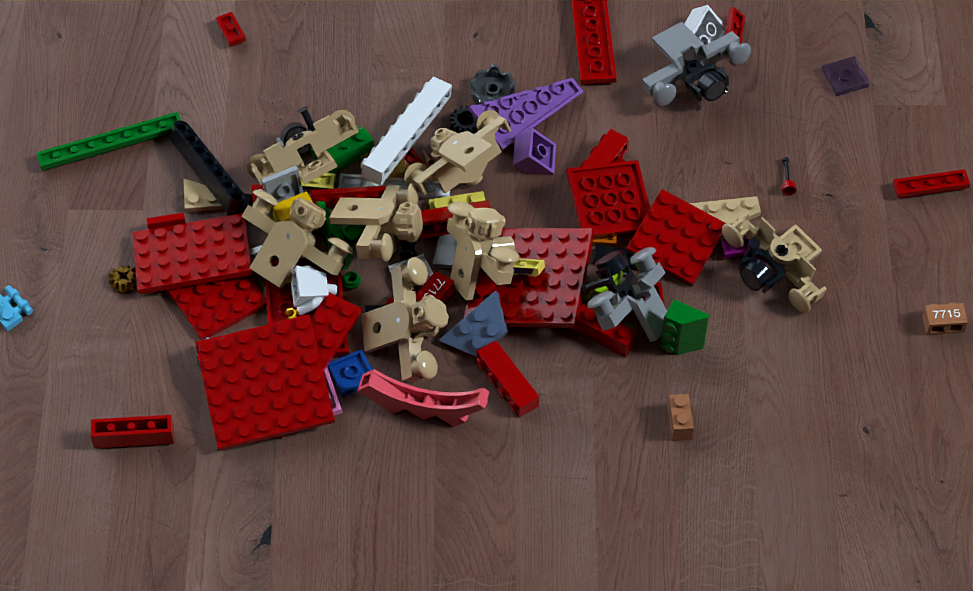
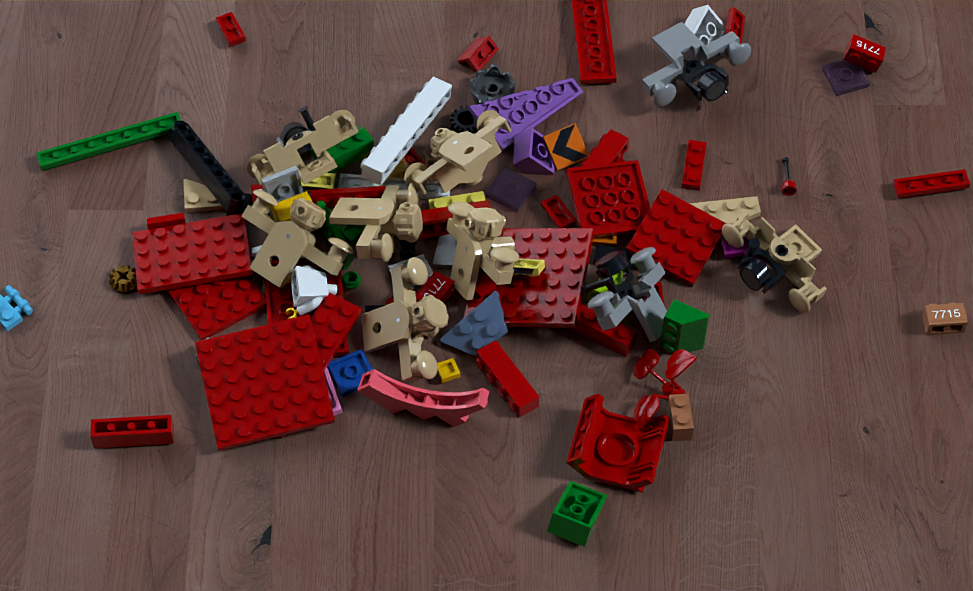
(448, 370): none -> yellow plate
(479, 53): none -> red panel
(510, 189): none -> clear purple tile
(558, 212): none -> red plate
(566, 146): none -> orange piece
(576, 513): none -> green slope
(614, 448): none -> red panel
(676, 364): none -> red plant
(694, 165): none -> red plate
(864, 53): none -> red brick

